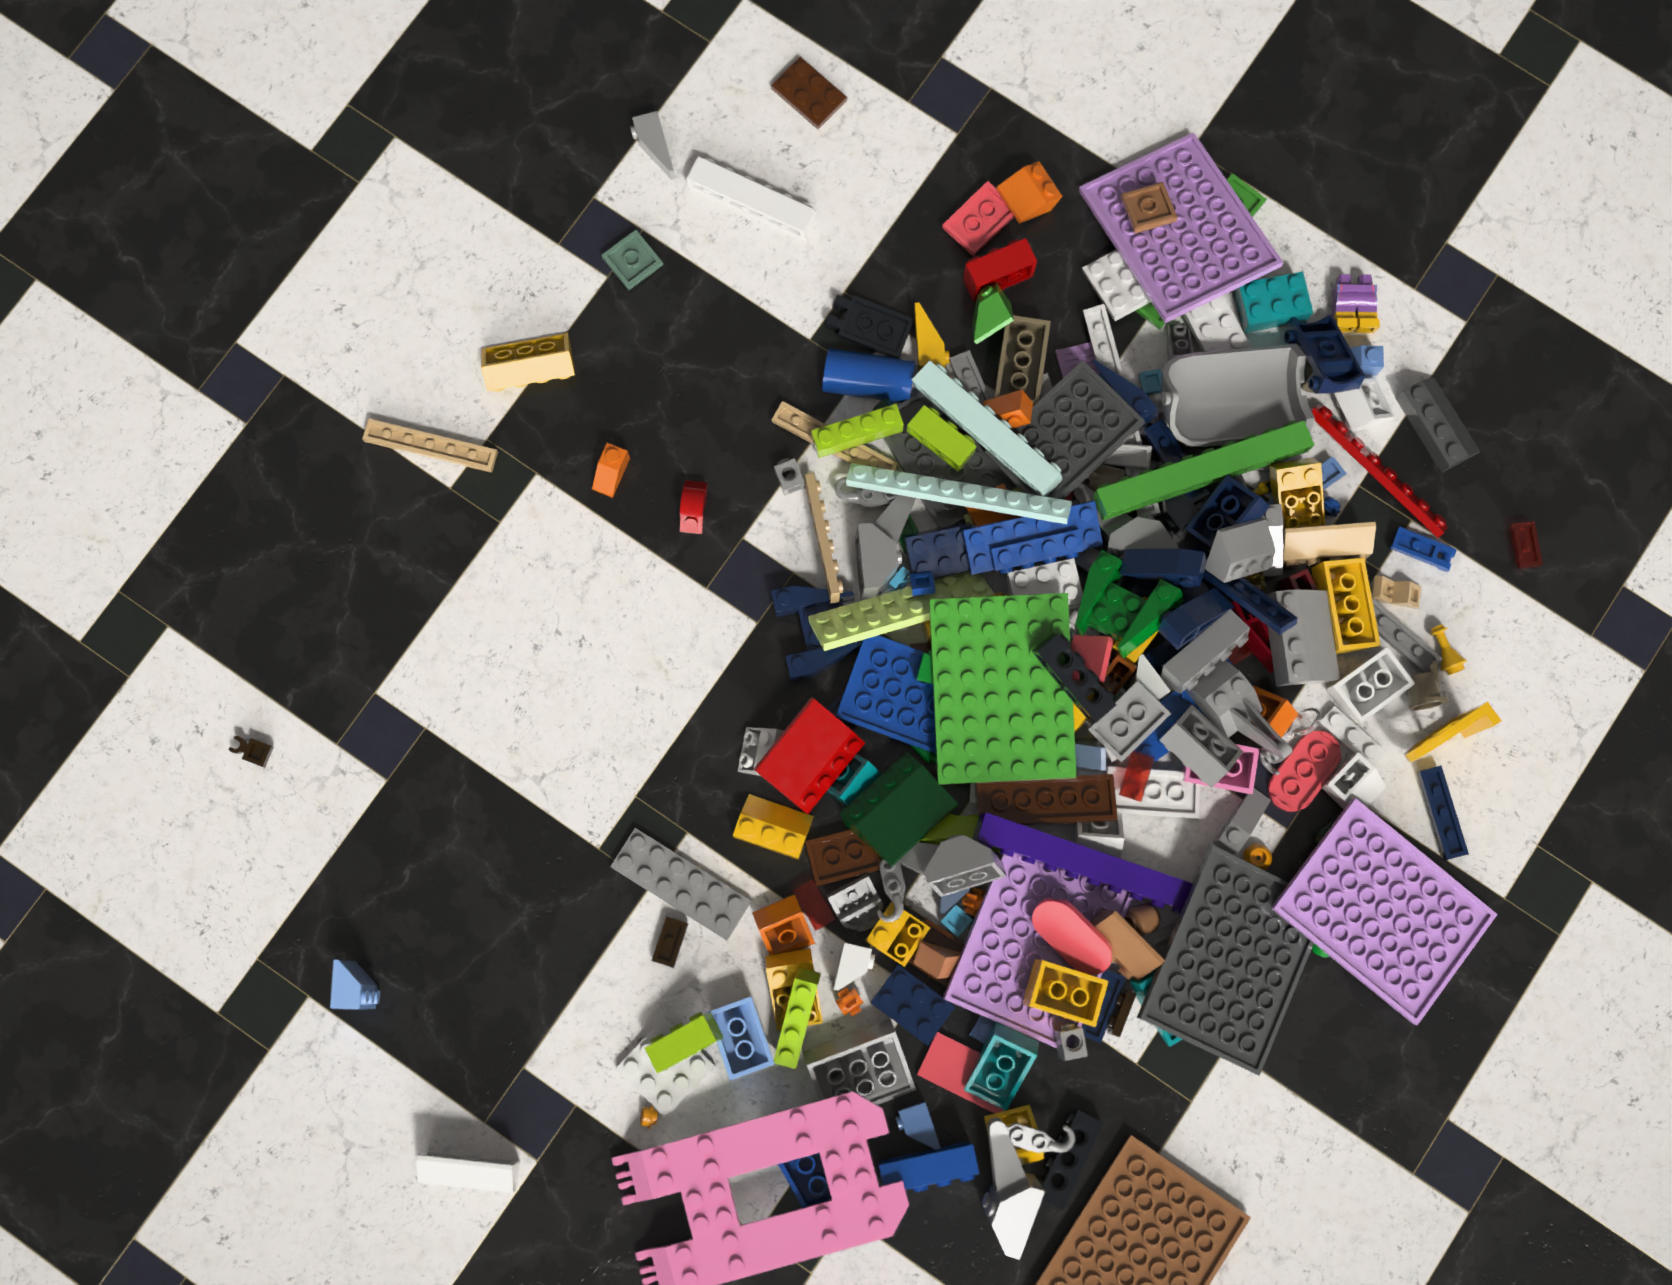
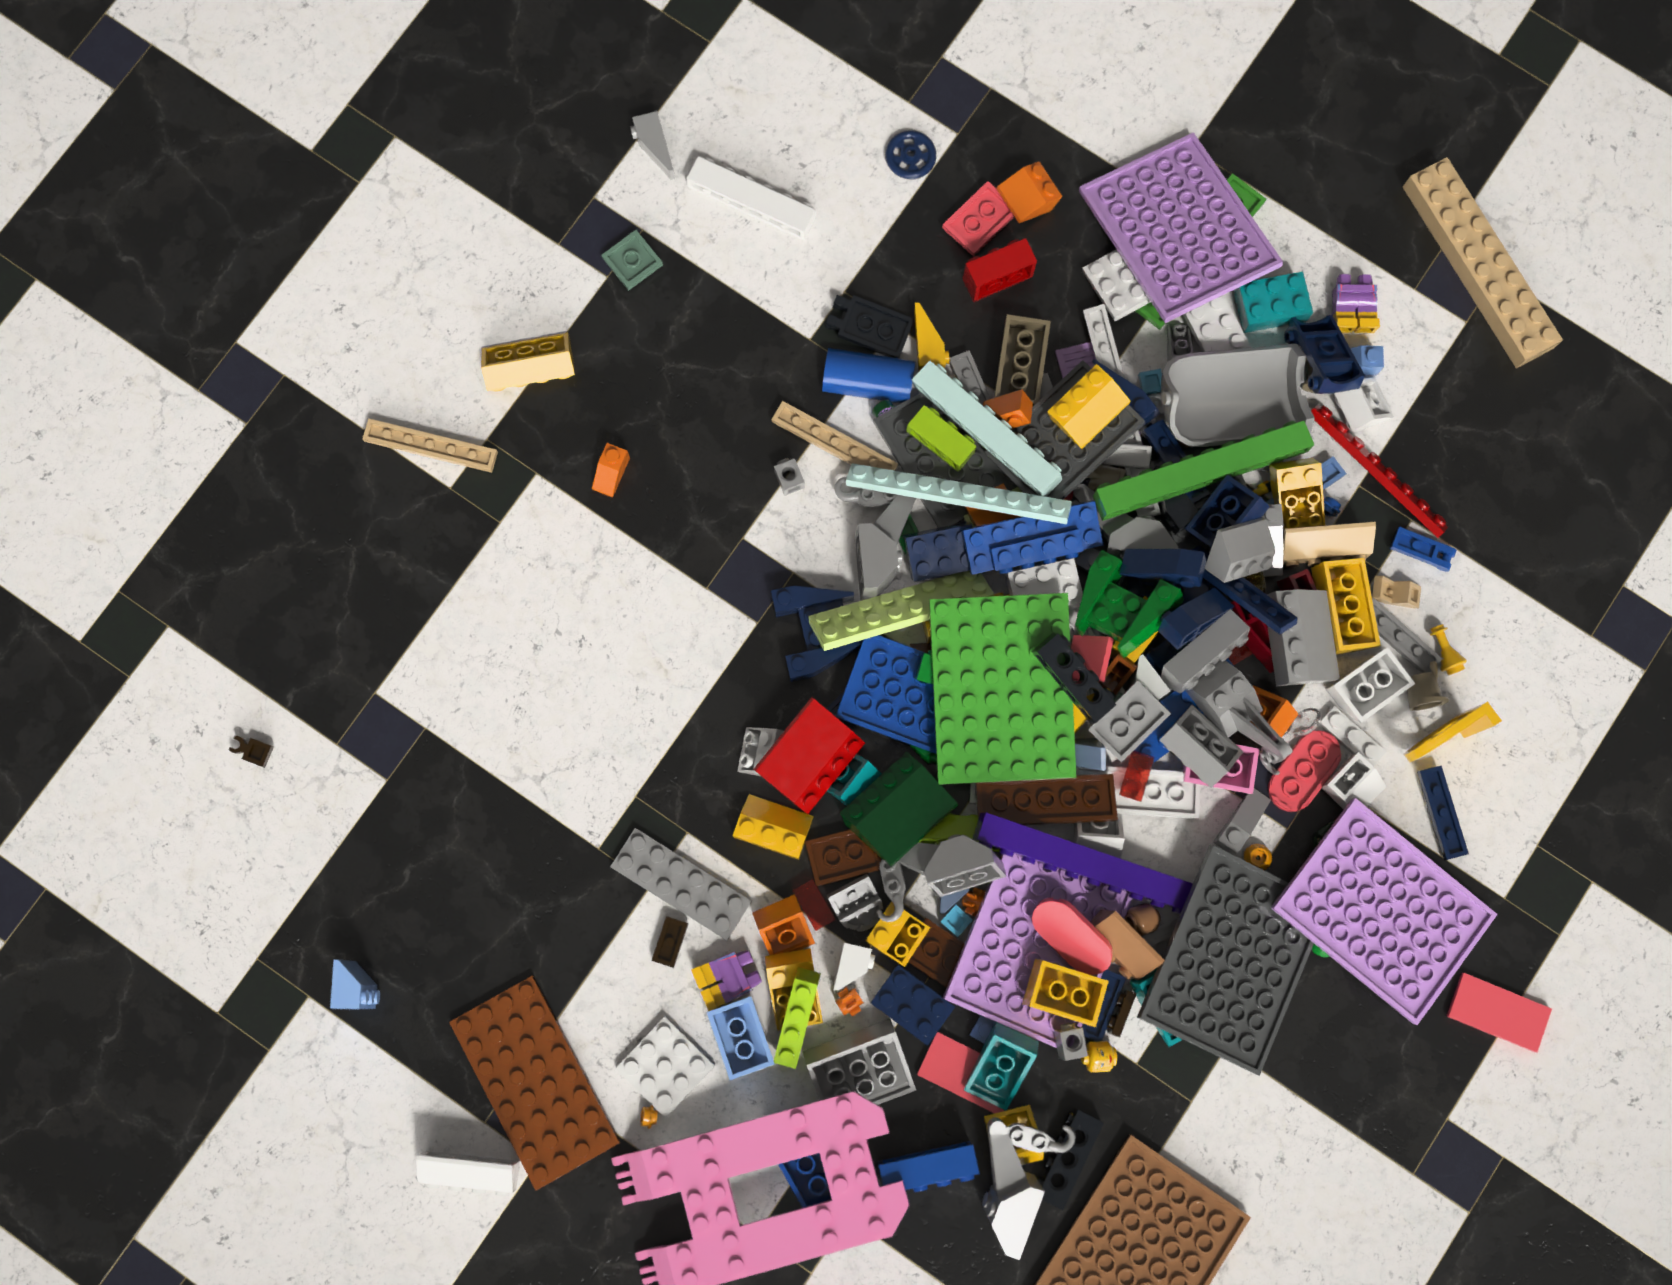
(534, 1082): none -> dark orange plate
(683, 1041): lime brick -> none
(692, 506): red brick -> none
(733, 977): none -> medium lavender hips
(809, 93): reddish brown plate -> none
(825, 546): tan plate -> none
(857, 430): lime brick -> none
(900, 580): medium azure plate -> none
(913, 171): none -> dark blue plate
(918, 1124): medium blue slope -> none
(922, 583): blue plate -> none
(936, 959): nougat slope -> none
(991, 312): bright green slope -> none
(1088, 406): none -> yellow slope
(1100, 1056): none -> yellow head
(1148, 207): medium nougat plate -> none
(1437, 424): dark grey slope -> none
(1482, 262): none -> tan brick
(1499, 1012): none -> coral tile
(1526, 545): clear red plate -> none

